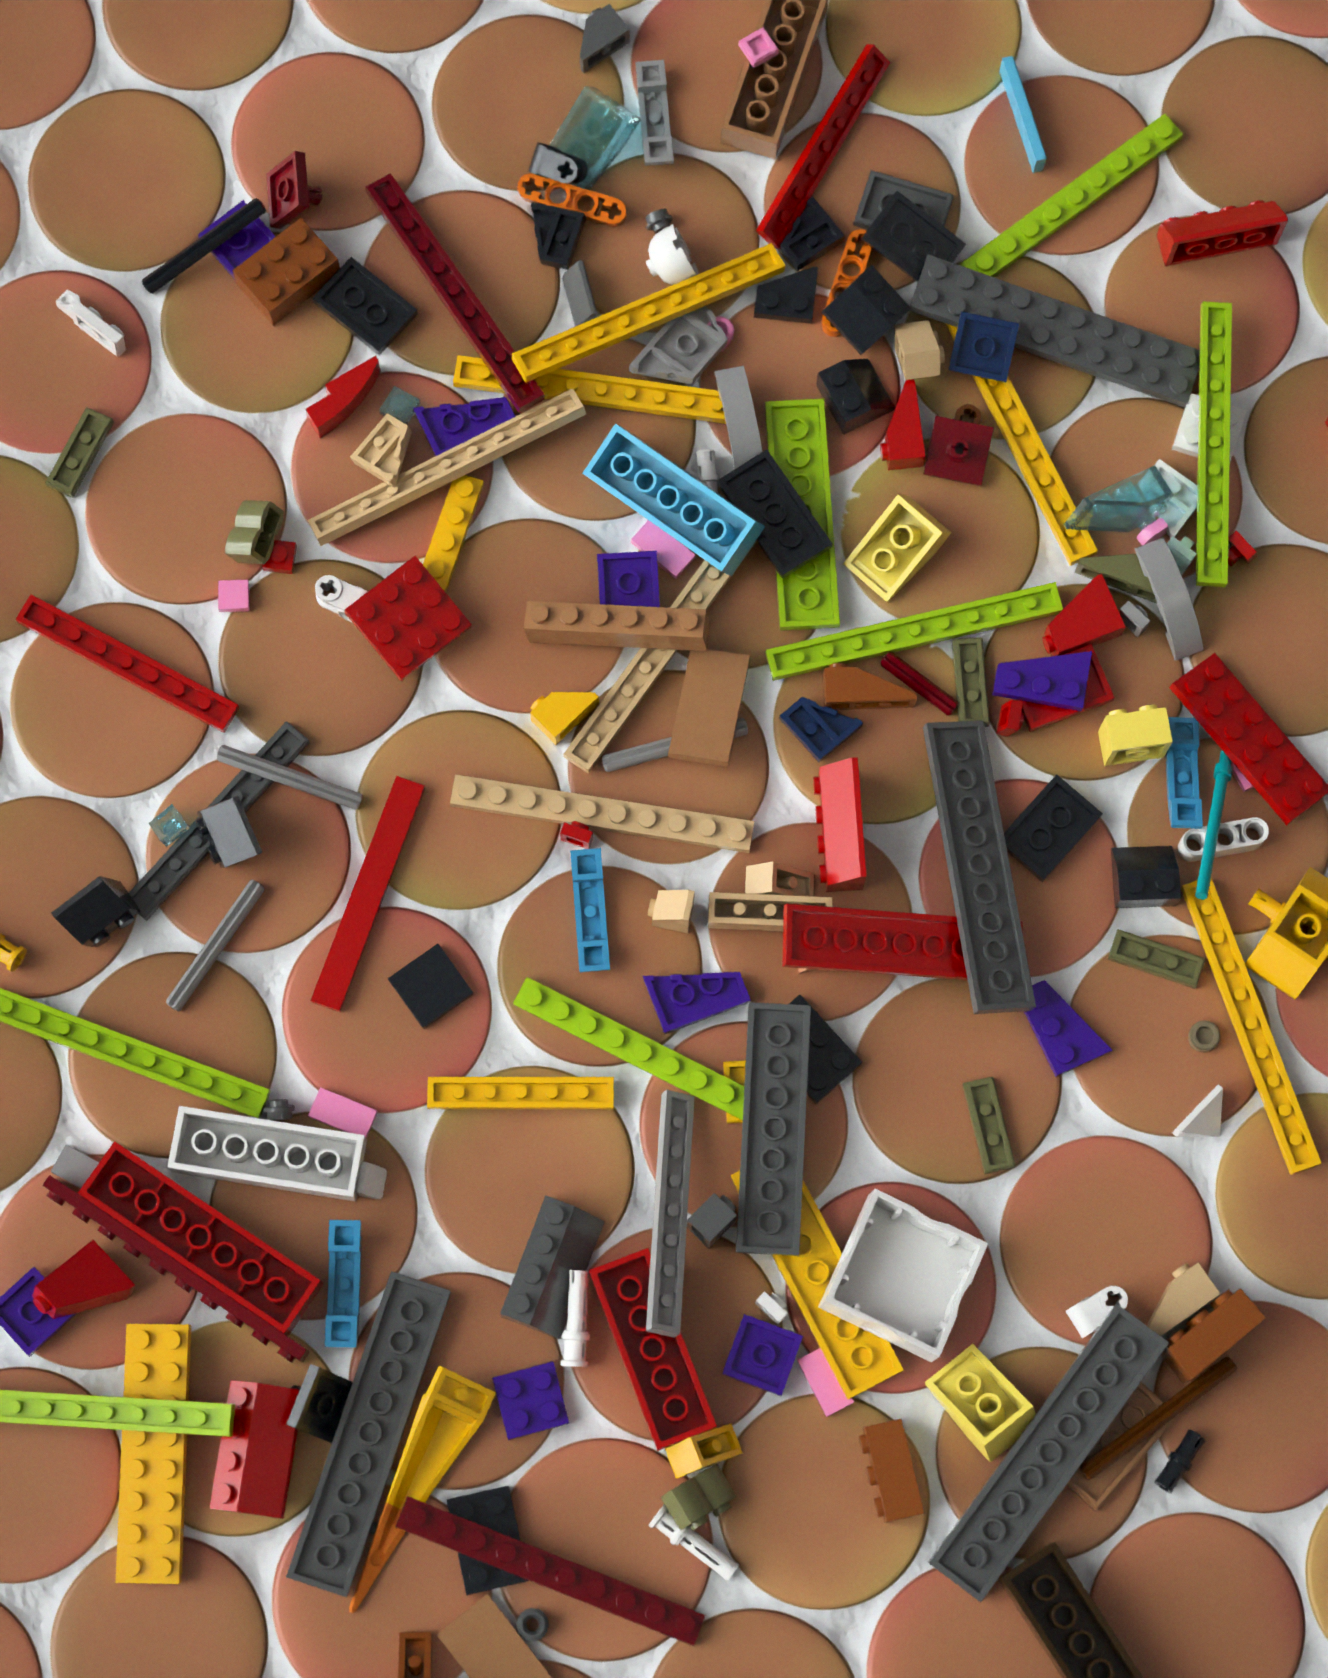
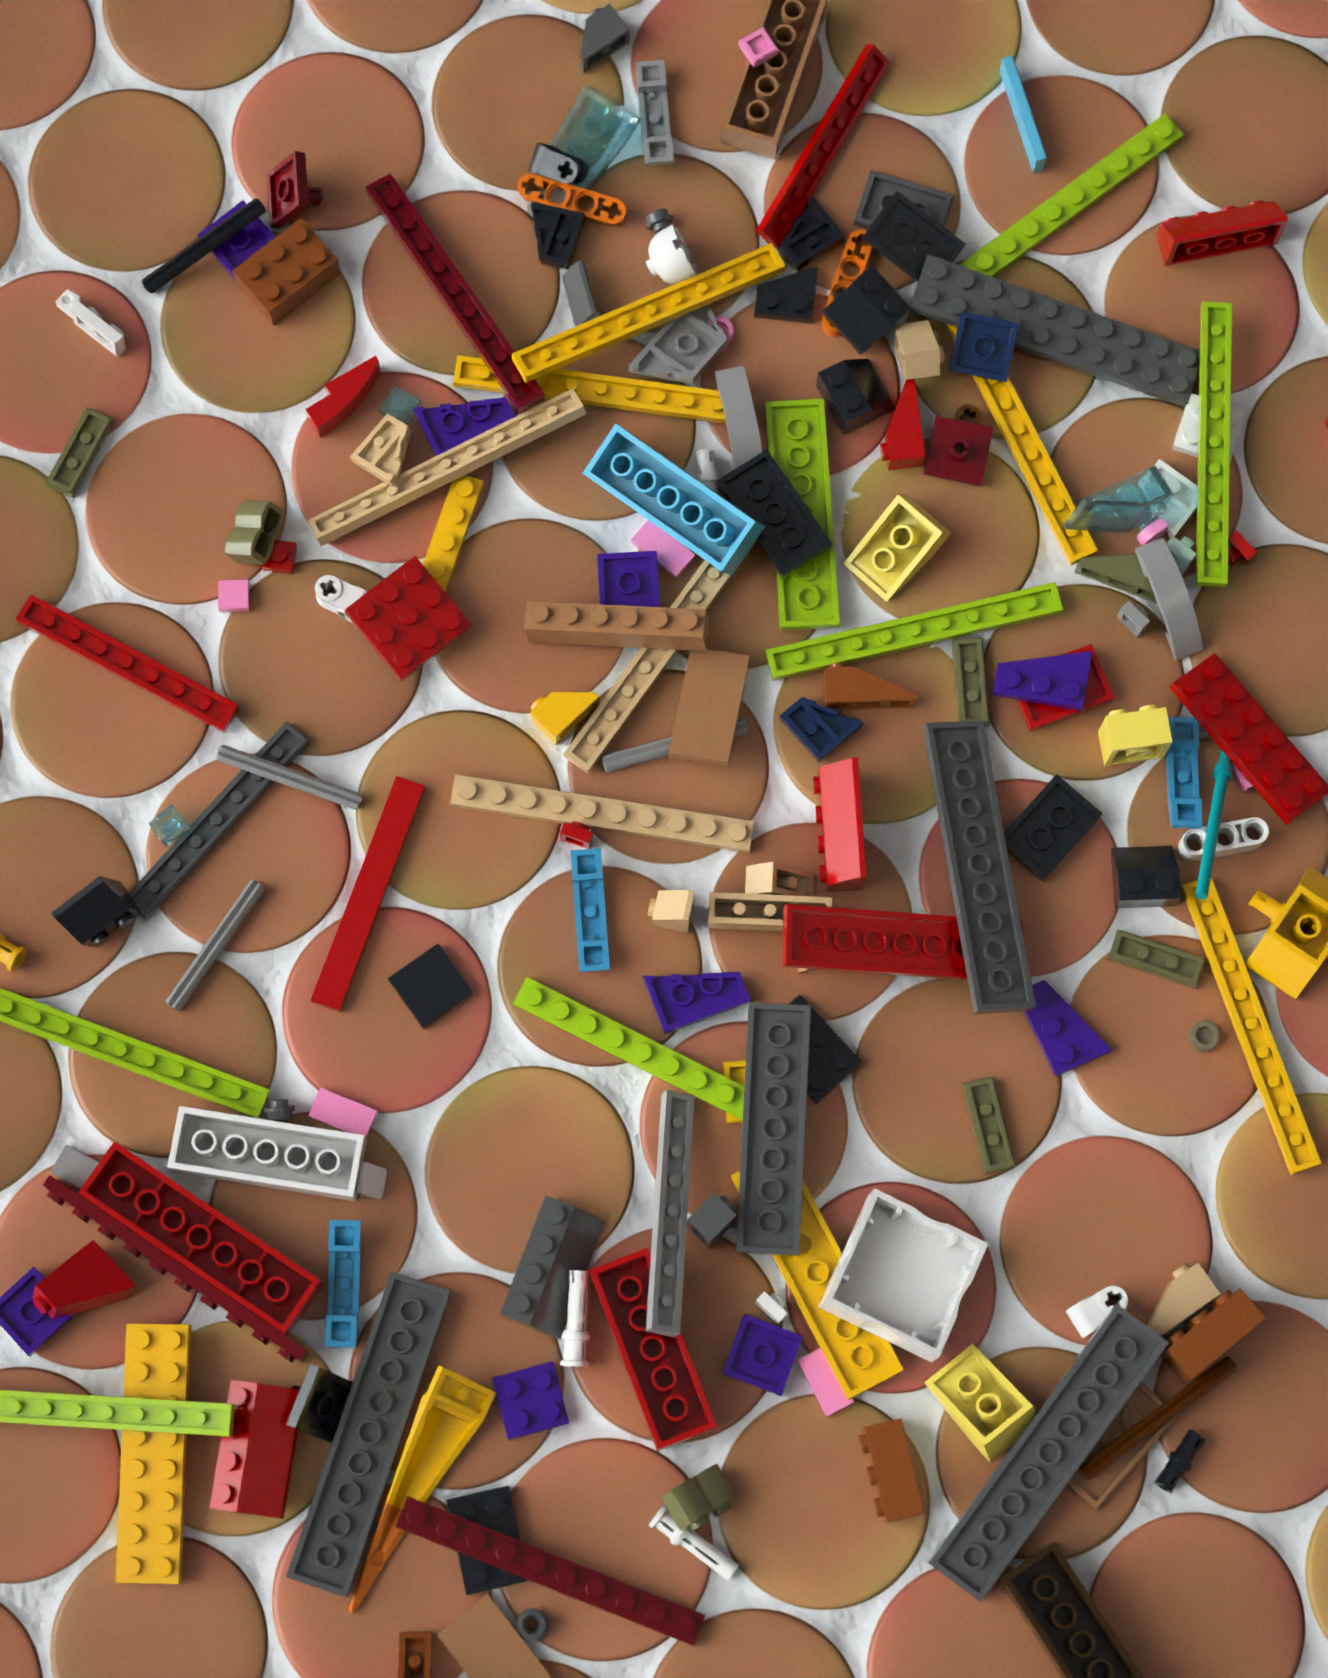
(228, 832): slope -> none
(365, 306): black plate -> none
(520, 1093): yellow plate -> none
(703, 1450): yellow slope -> none
(919, 683): dark red axle -> none
(1010, 718): red plate -> none
(1085, 620): red slope -> none
(1205, 1118): white slope -> none

